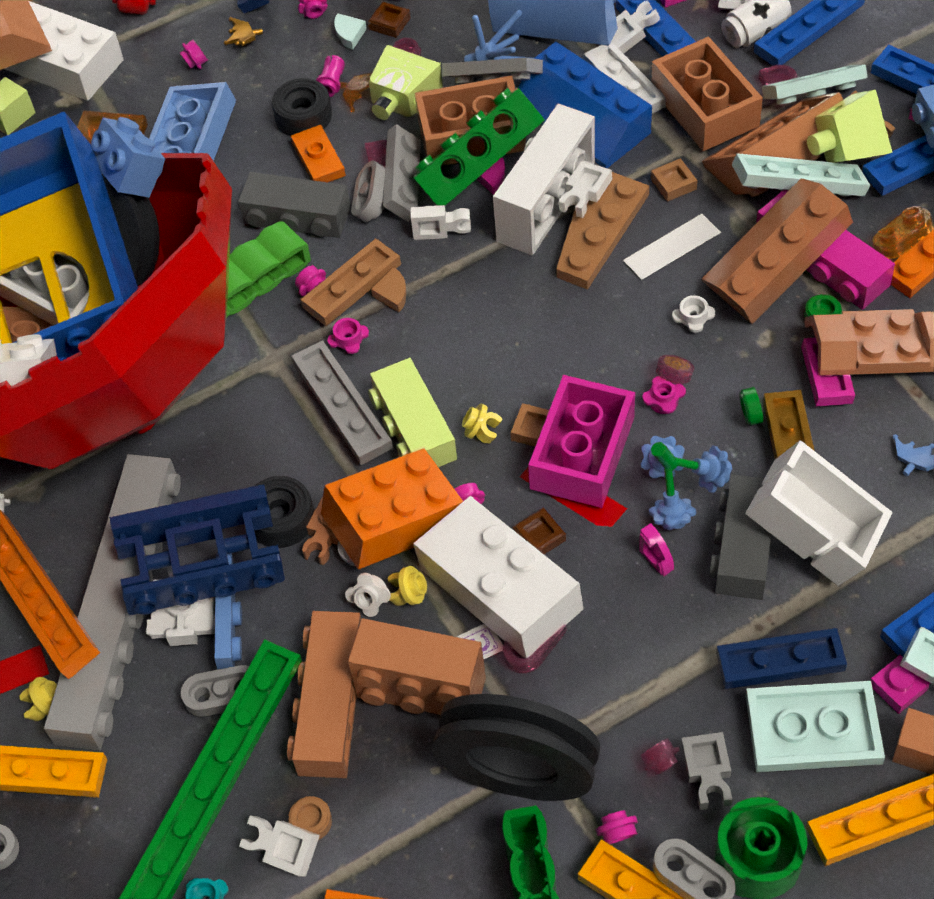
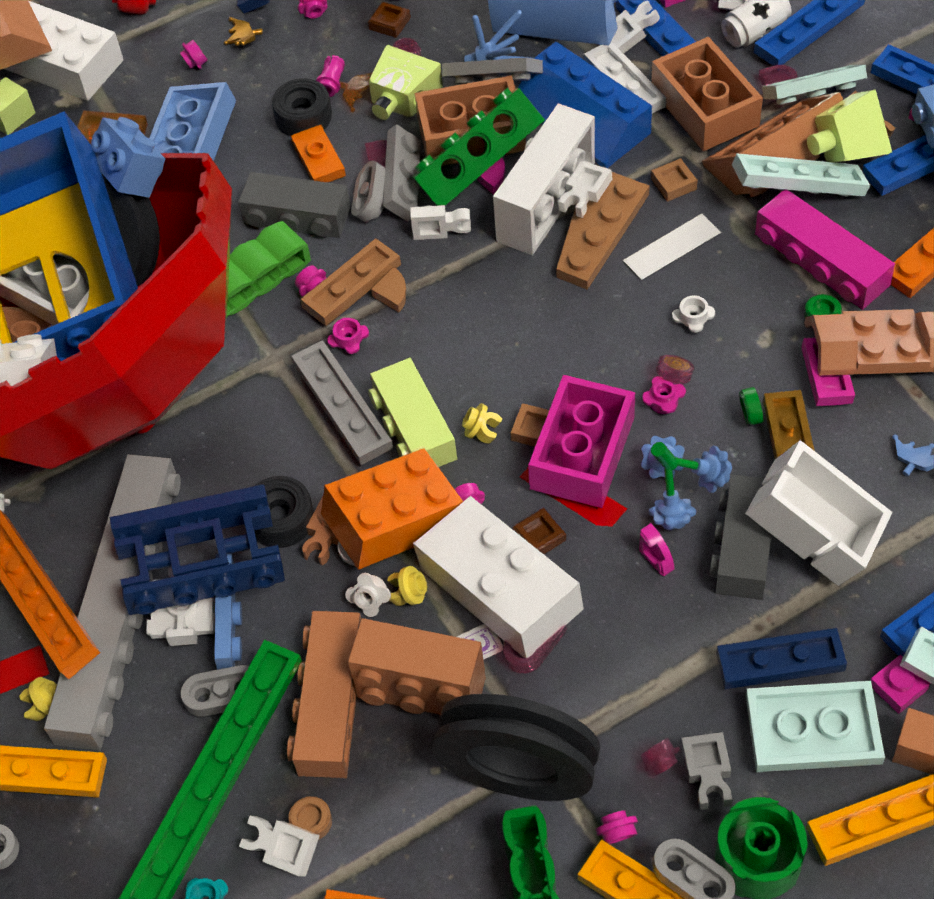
(349, 30): light aqua tile -> none
(779, 248): nougat slope -> none
(903, 232): clear orange plate -> none

